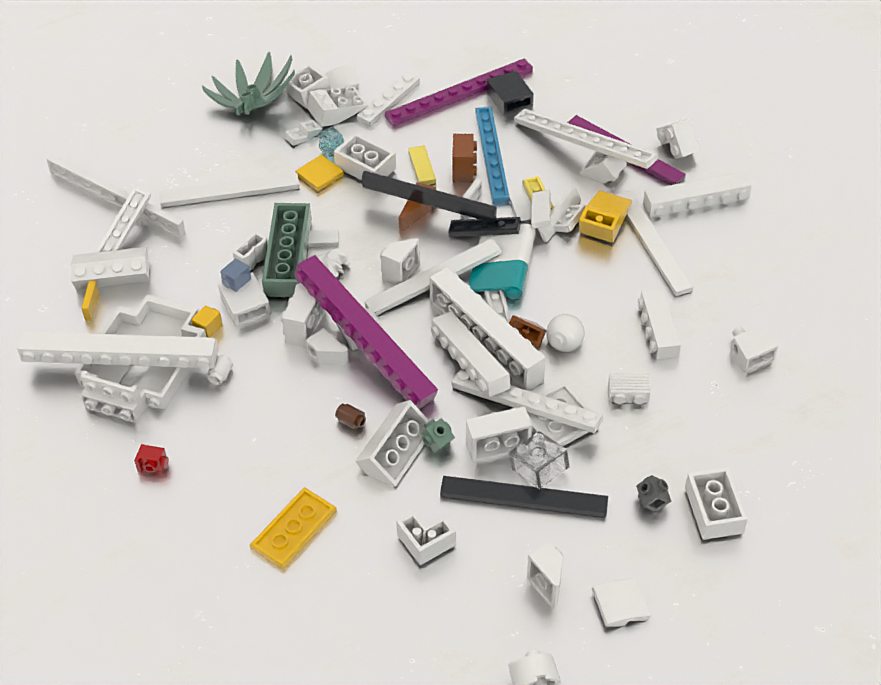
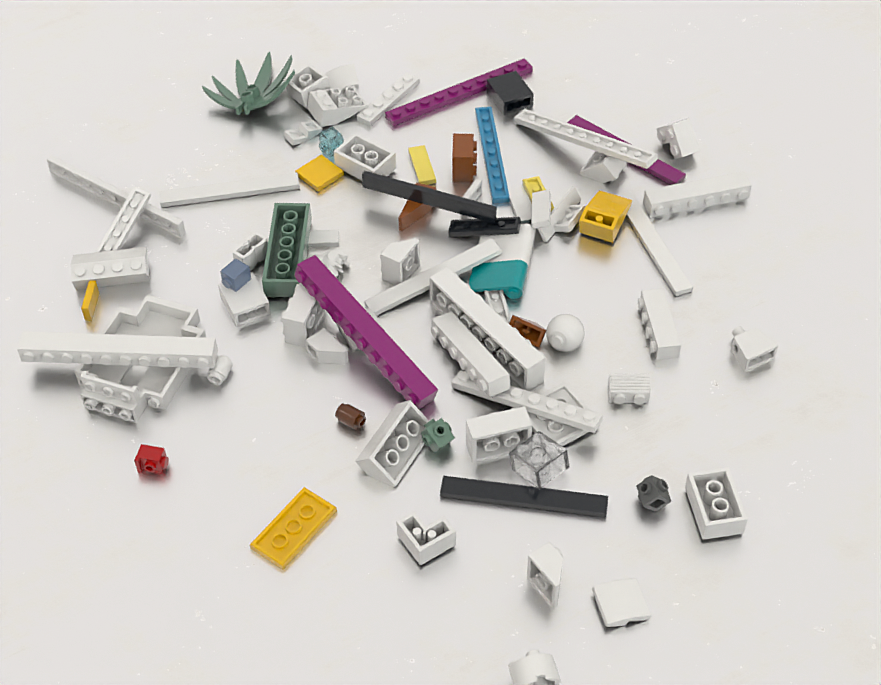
(207, 319): yellow brick -> none

